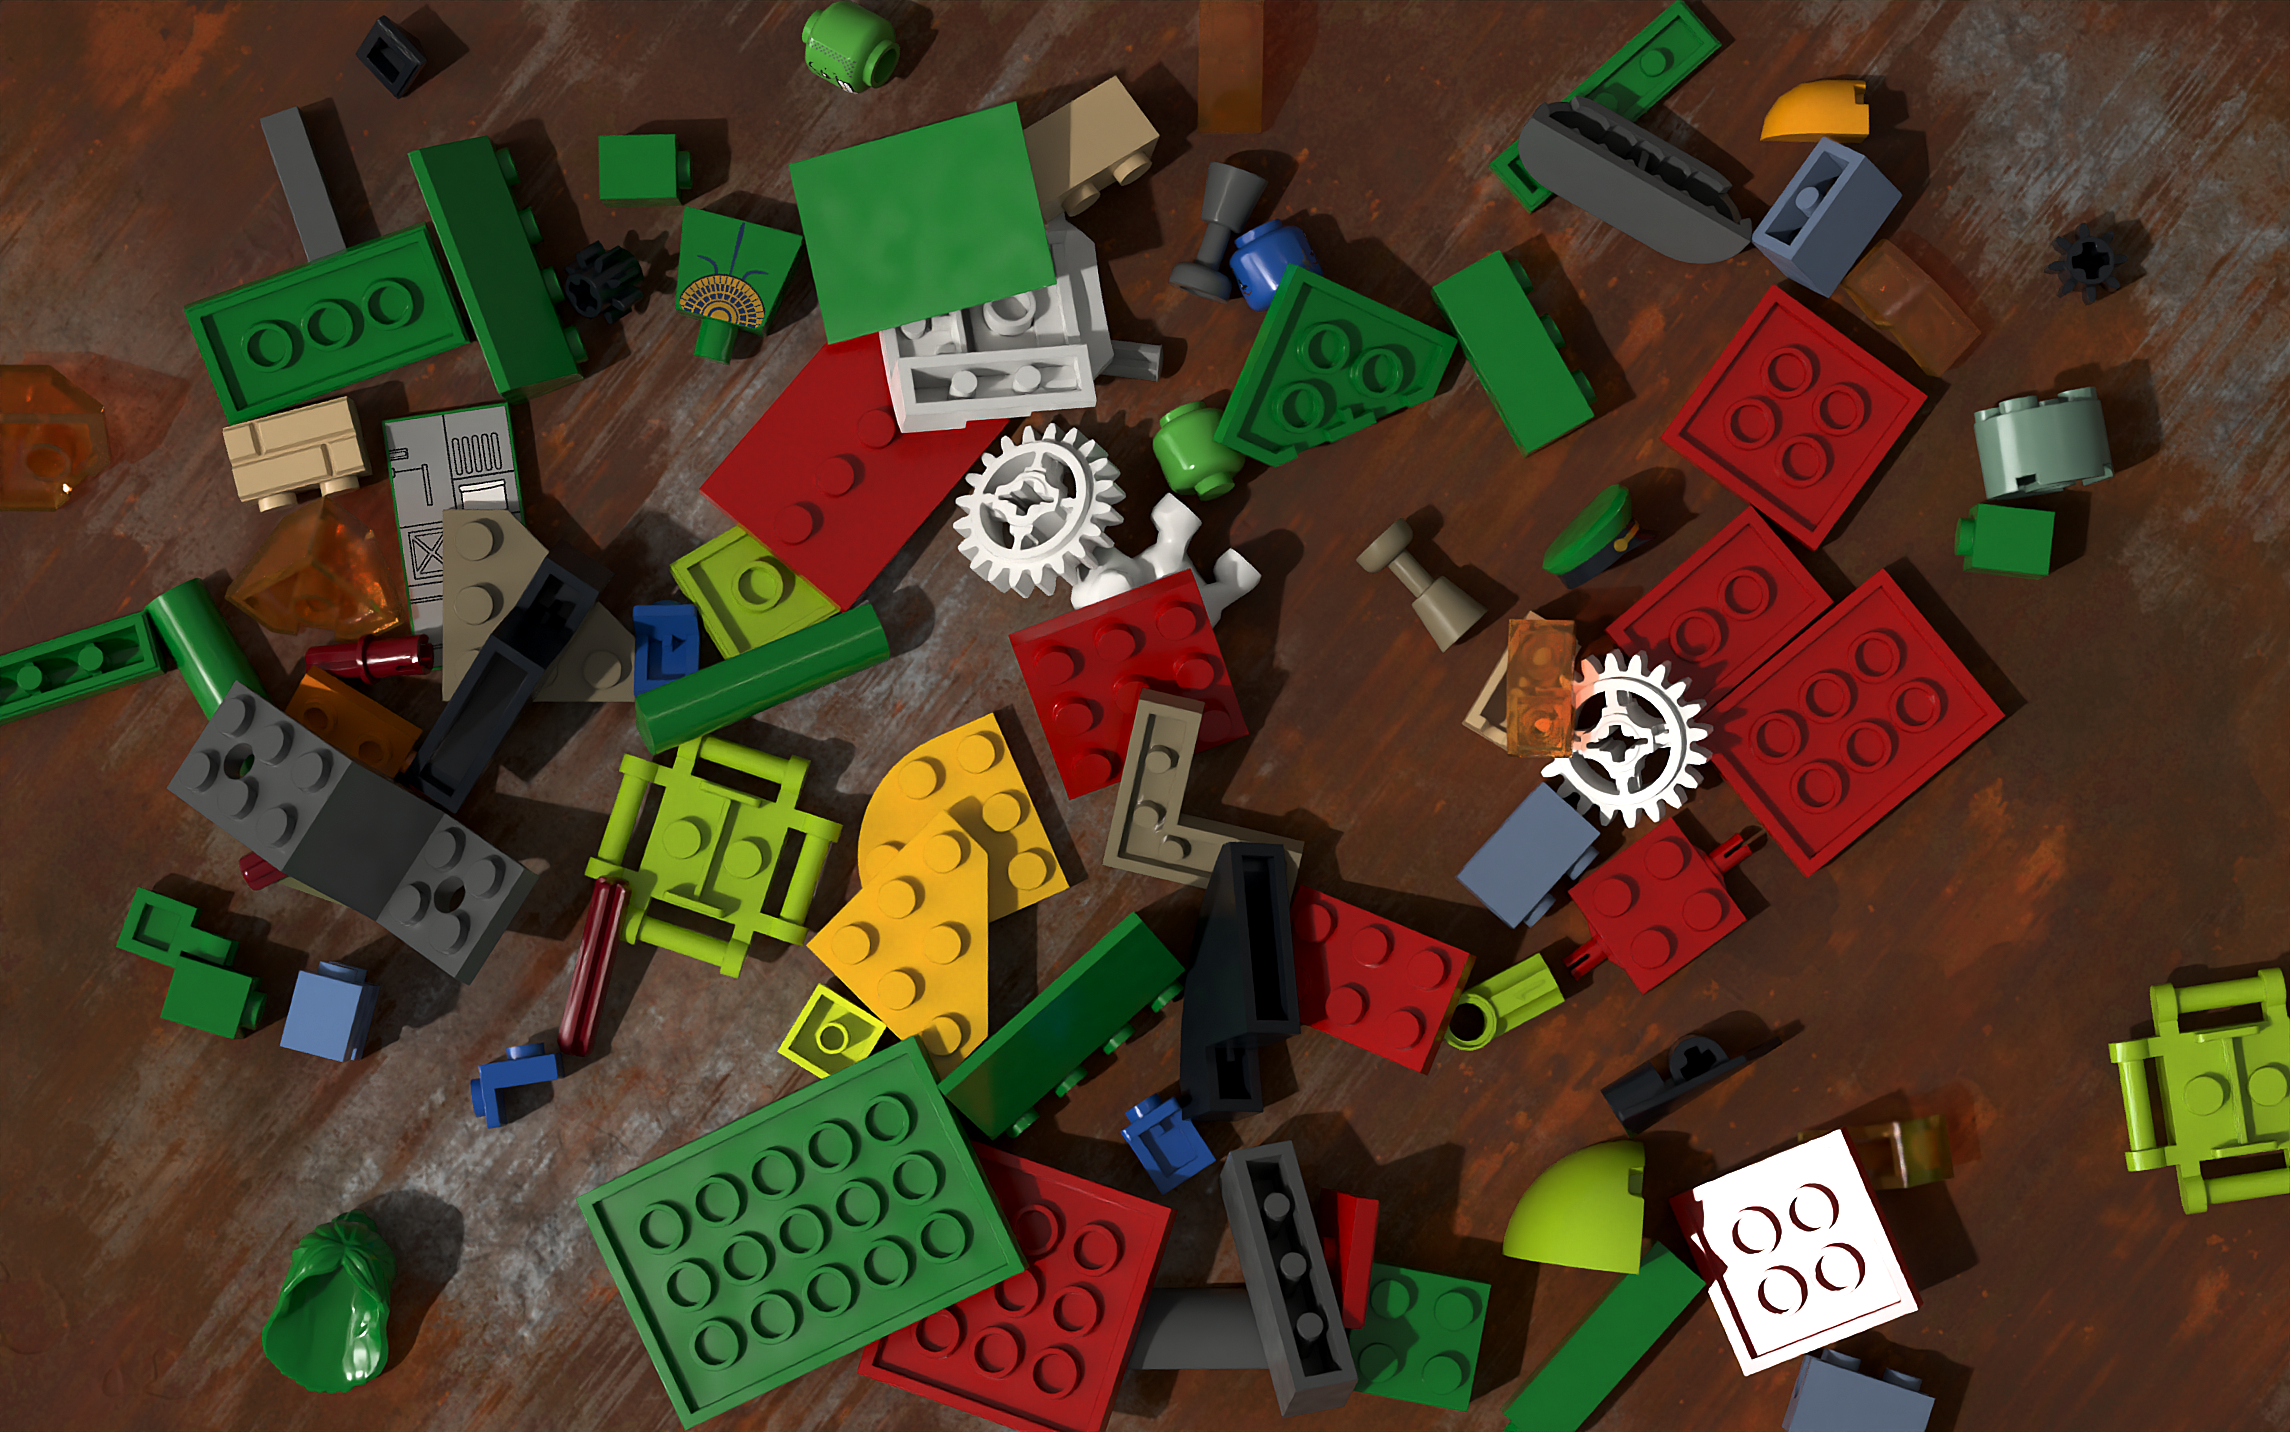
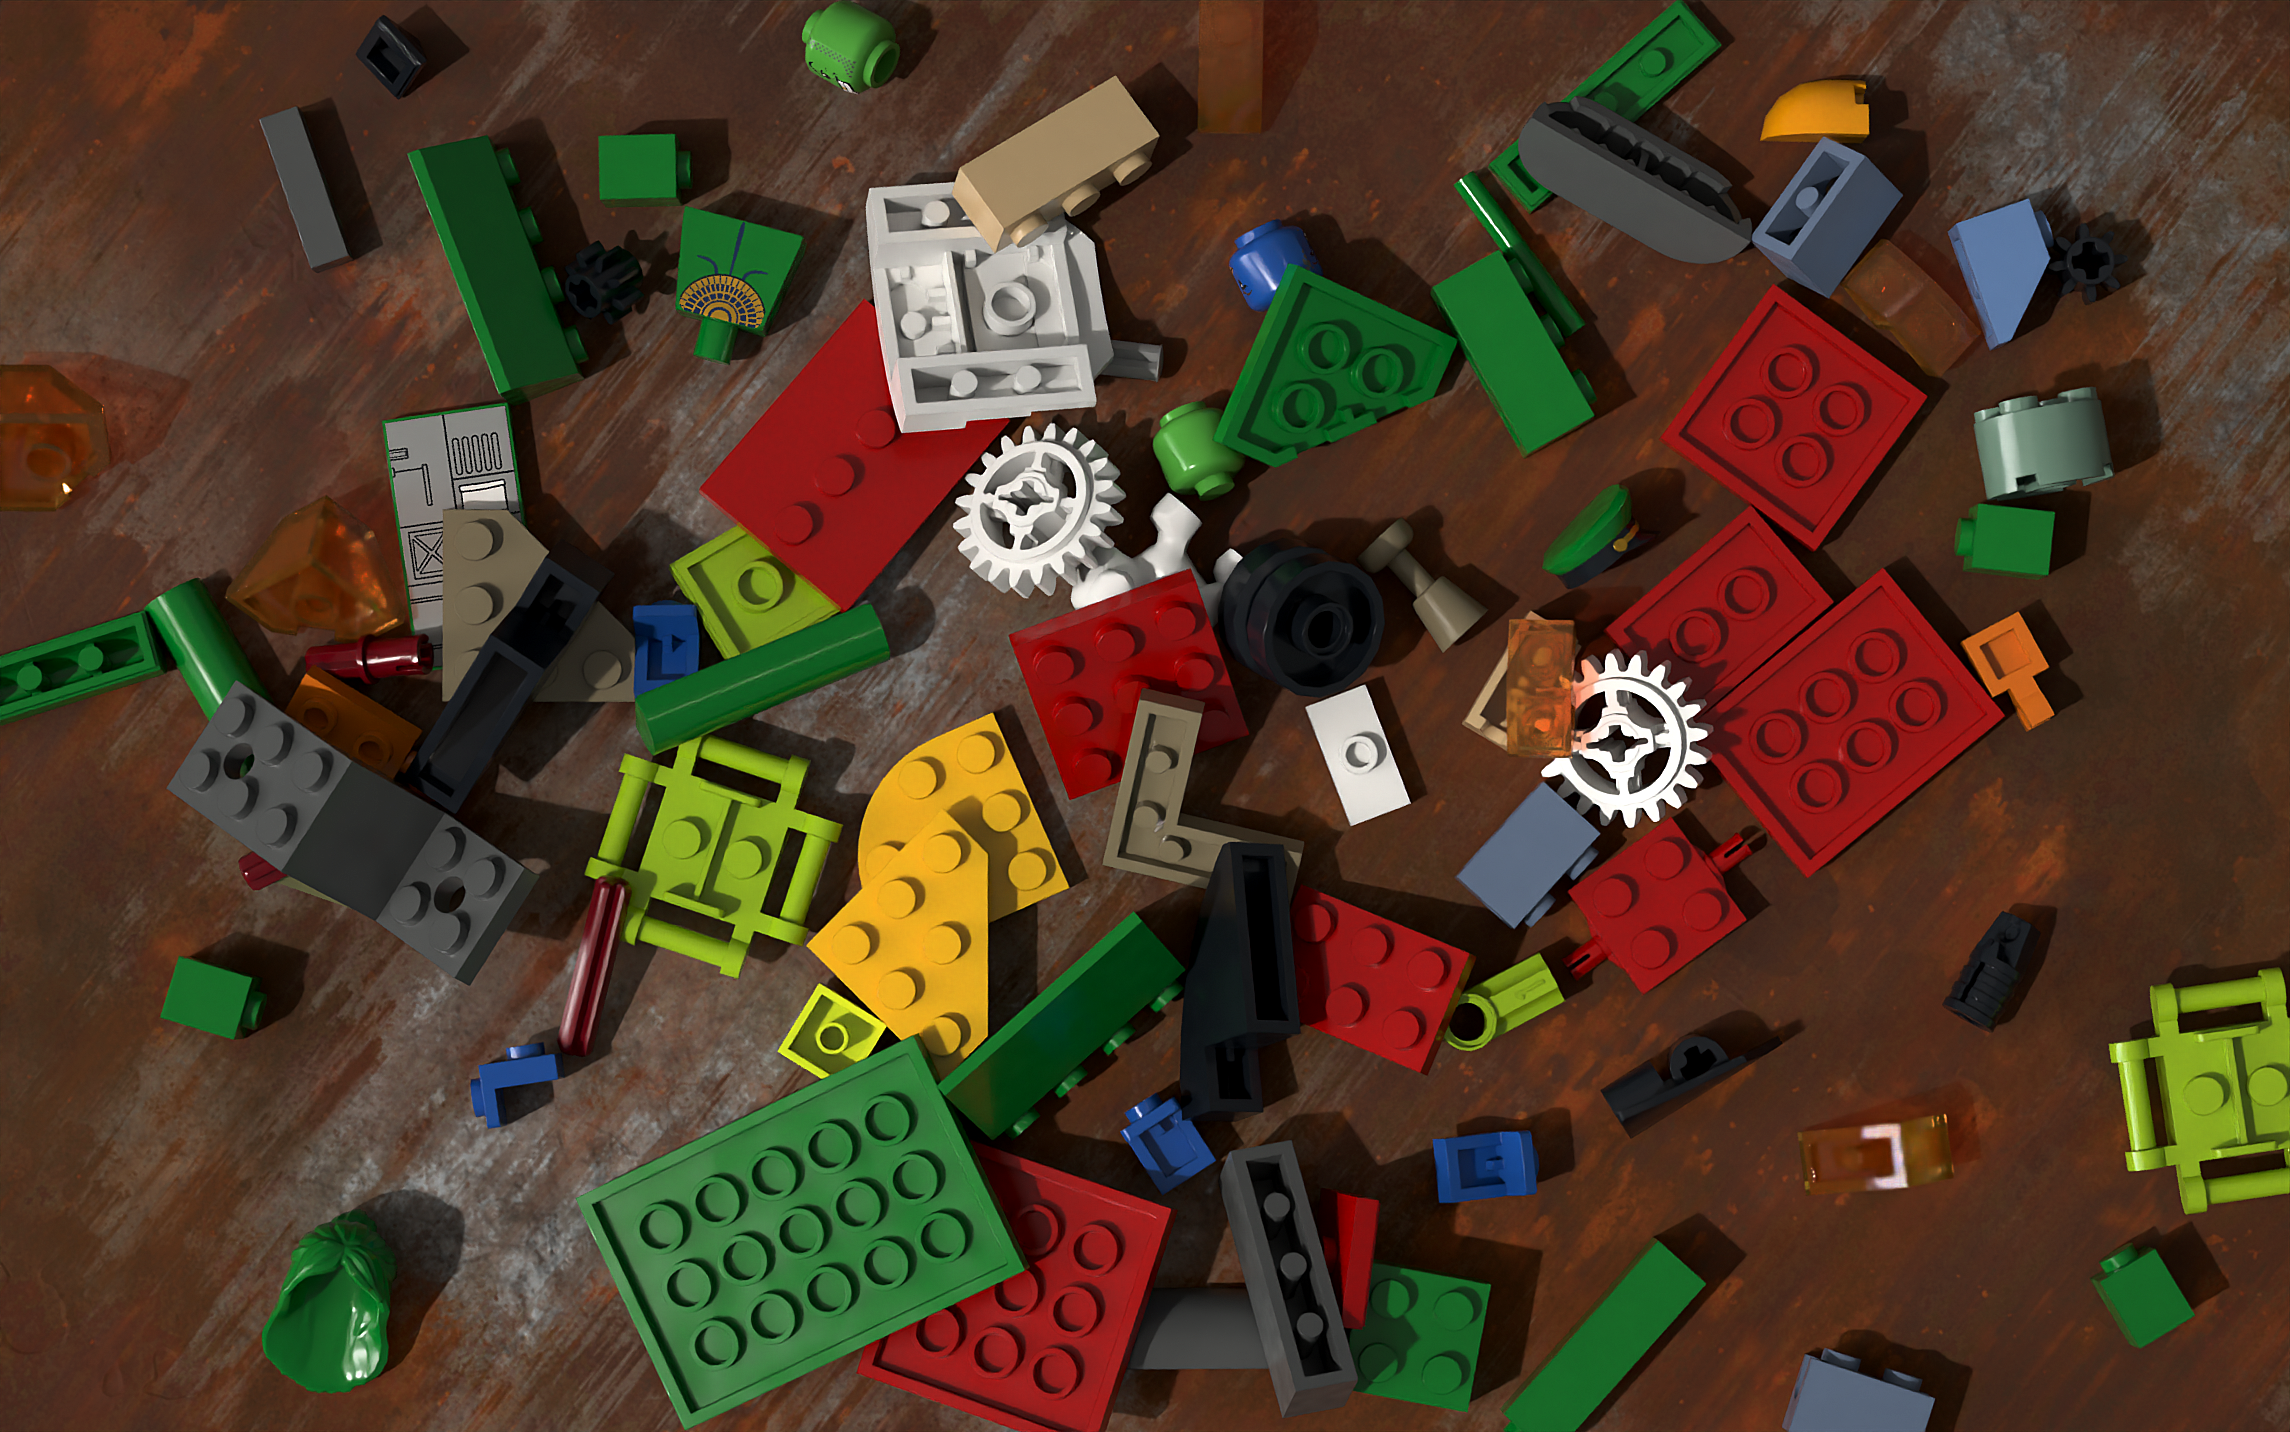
(166, 929): green plate -> none
(297, 454): tan brick -> none
(327, 323): green tile -> none
(331, 1012): medium blue brick -> none
(922, 223): green sticker -> none
(1226, 208): dark grey piece -> none
(1301, 617): none -> black wheel
(1357, 755): none -> white plate
(1485, 1166): none -> blue bracket
(1514, 246): none -> green bar
(1584, 1211): lime brick -> none
(1796, 1251): plate -> none
(1993, 972): none -> black hinge
(2002, 265): none -> medium blue slope
(2007, 660): none -> orange plate
(2140, 1294): none -> green brick

